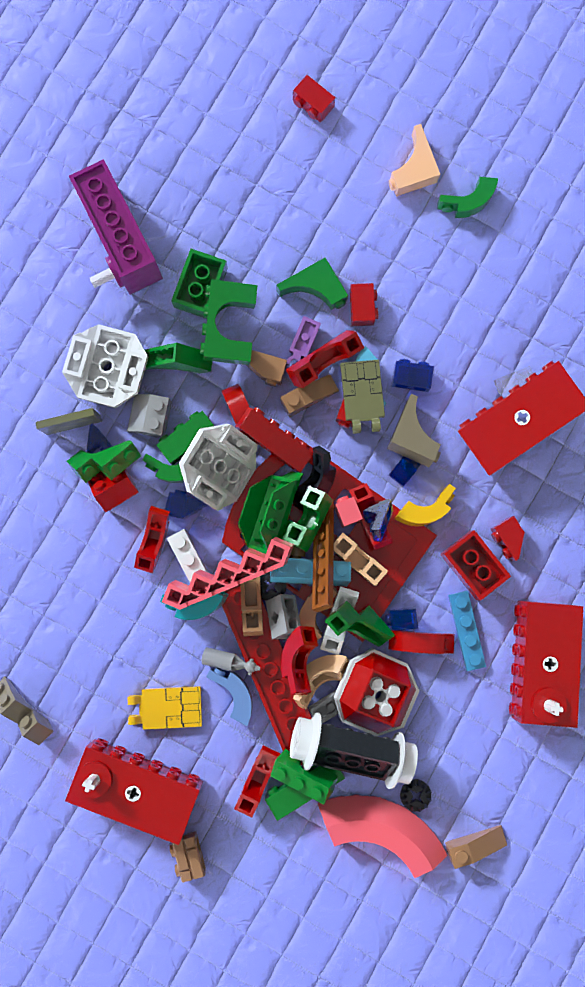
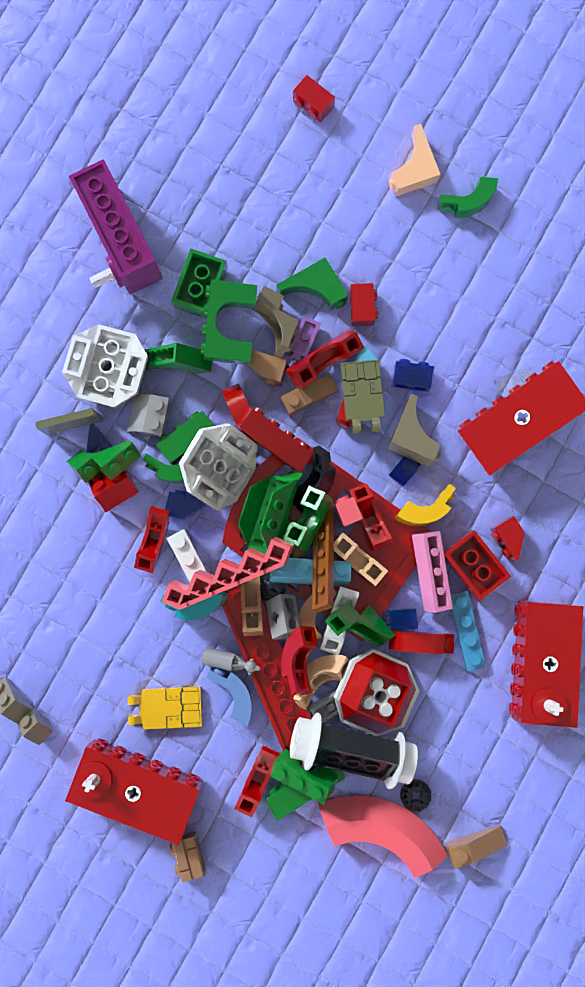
(283, 325): none -> dark tan arch
(379, 517): clear blue slope -> none
(432, 571): none -> bright pink brick

